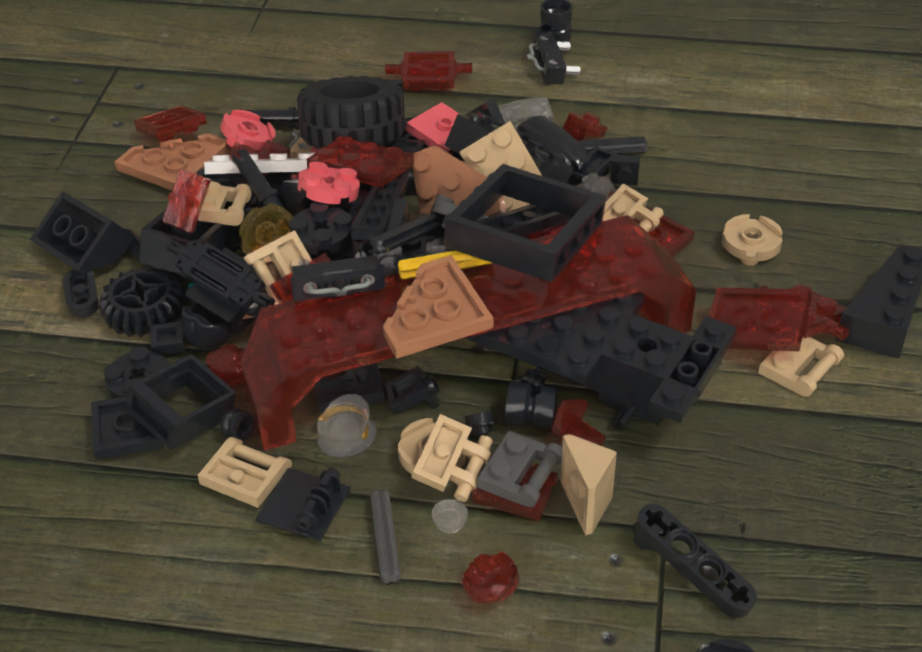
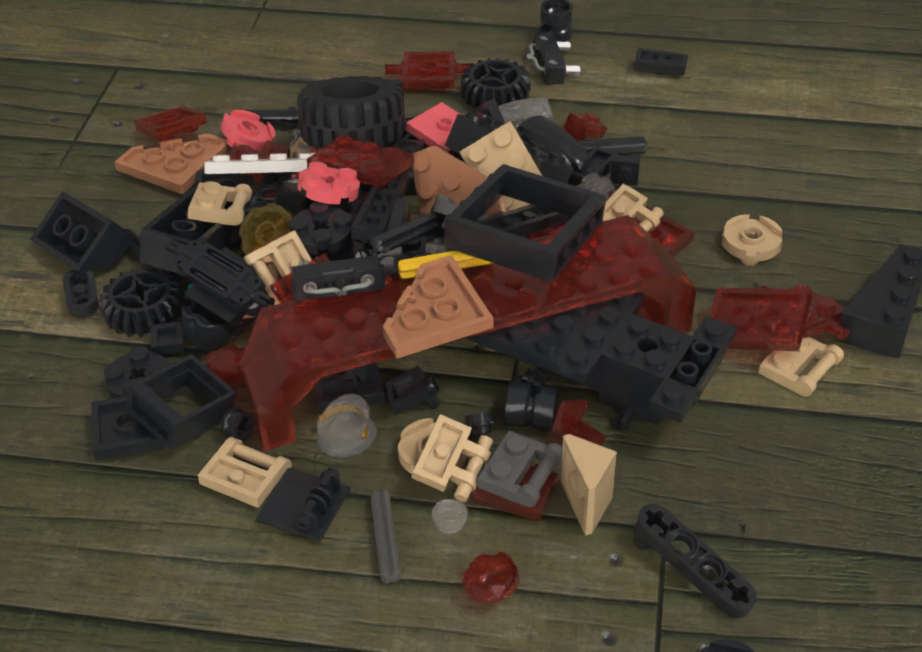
(186, 200): clear red hips -> none
(256, 180): black pin -> none
(495, 80): none -> black gear
(661, 62): none -> black plate

